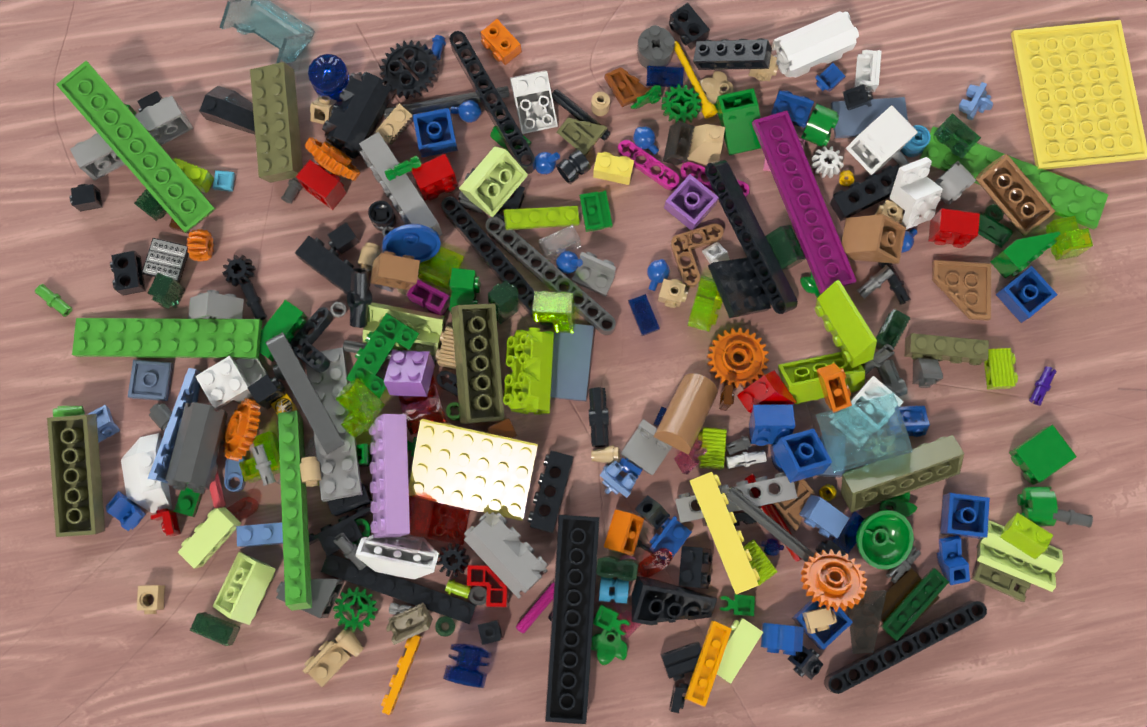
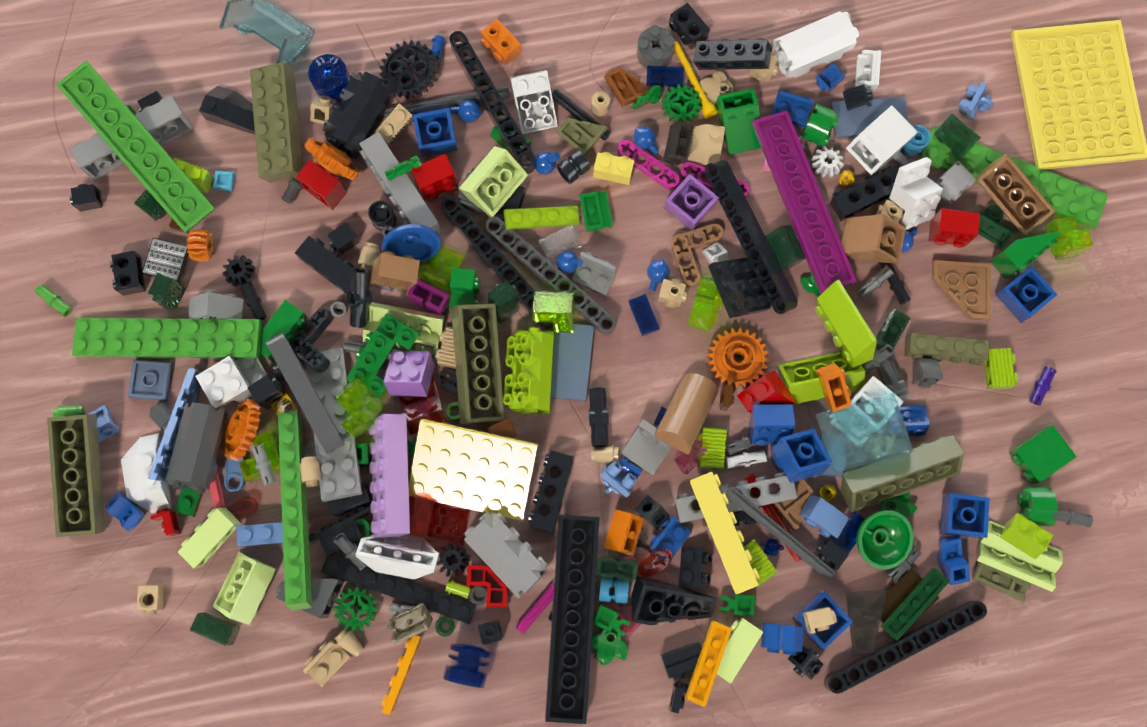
(817, 580): orange gear -> none

